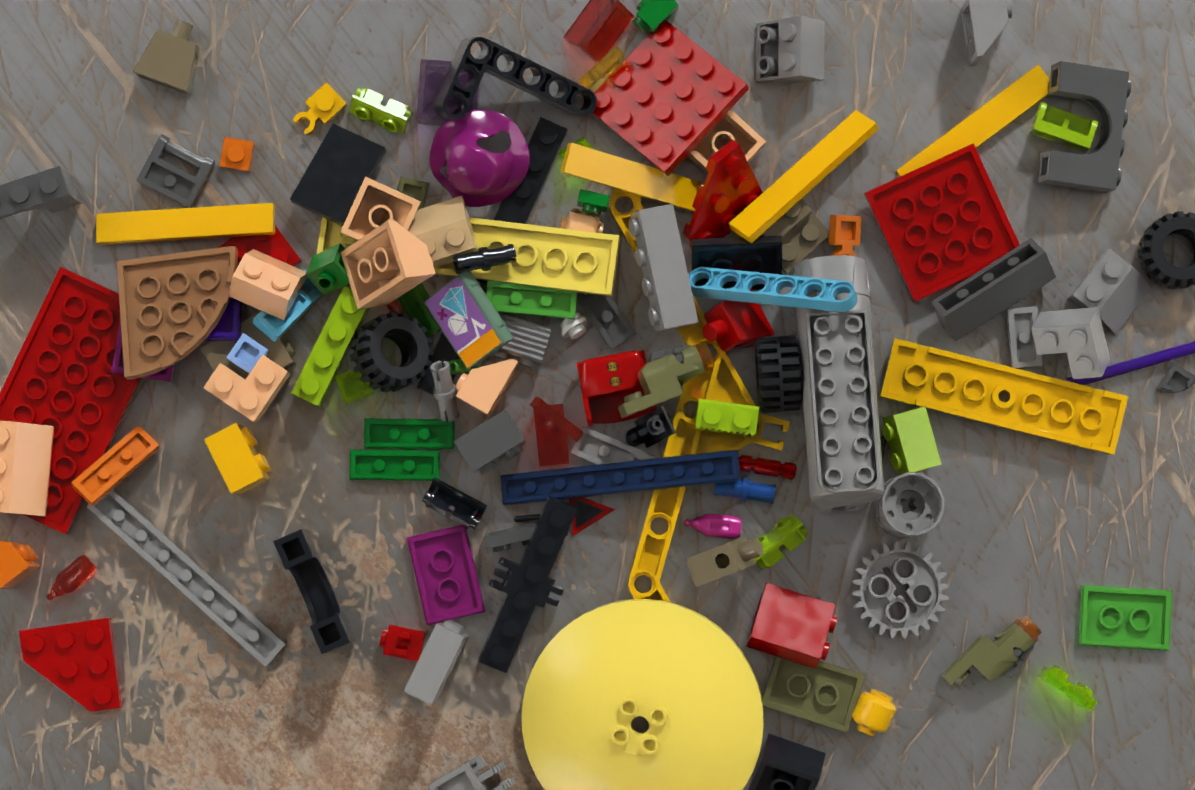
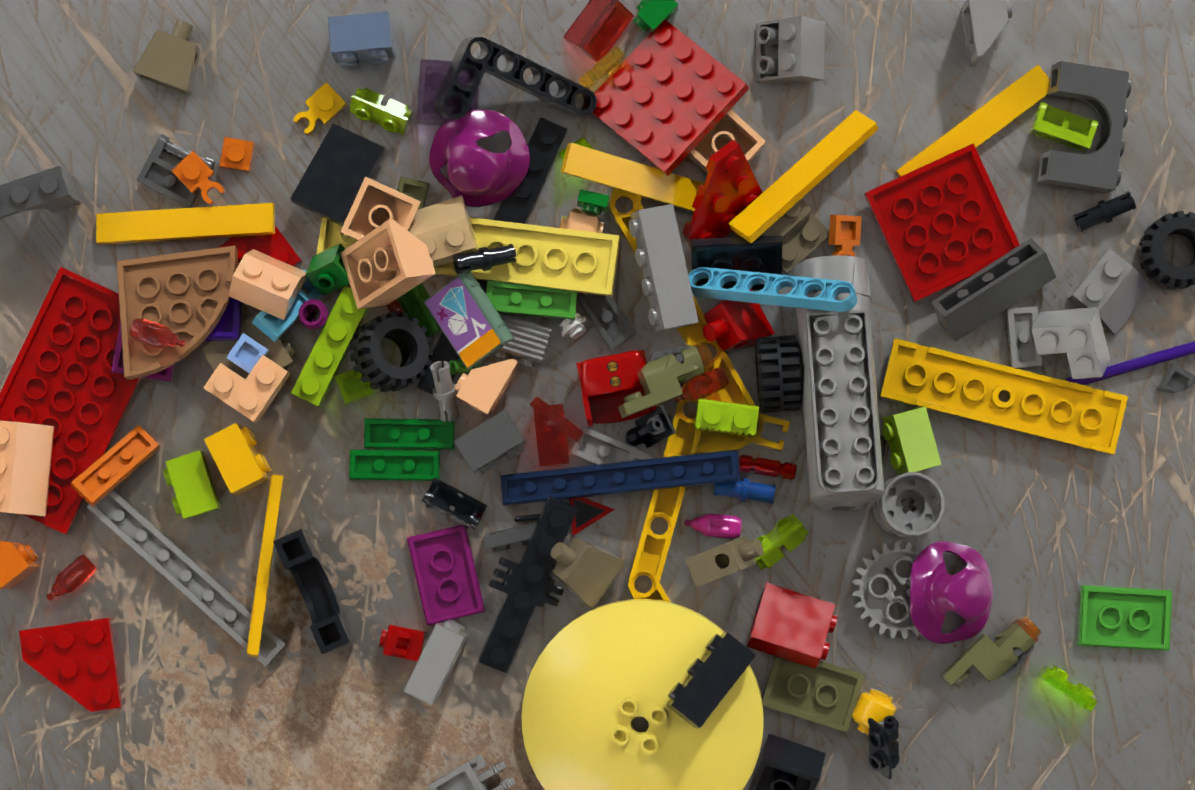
(154, 334): none -> clear red piece
(192, 485): none -> lime brick
(196, 174): none -> orange plate
(264, 567): none -> yellow tile
(308, 312): none -> magenta cone
(361, 38): none -> sand blue brick
(585, 569): none -> dark tan torso
(704, 385): none -> clear red piece
(710, 679): none -> black brick
(883, 745): none -> black hinge
(936, 592): none -> magenta piece
(1104, 211): none -> black pin

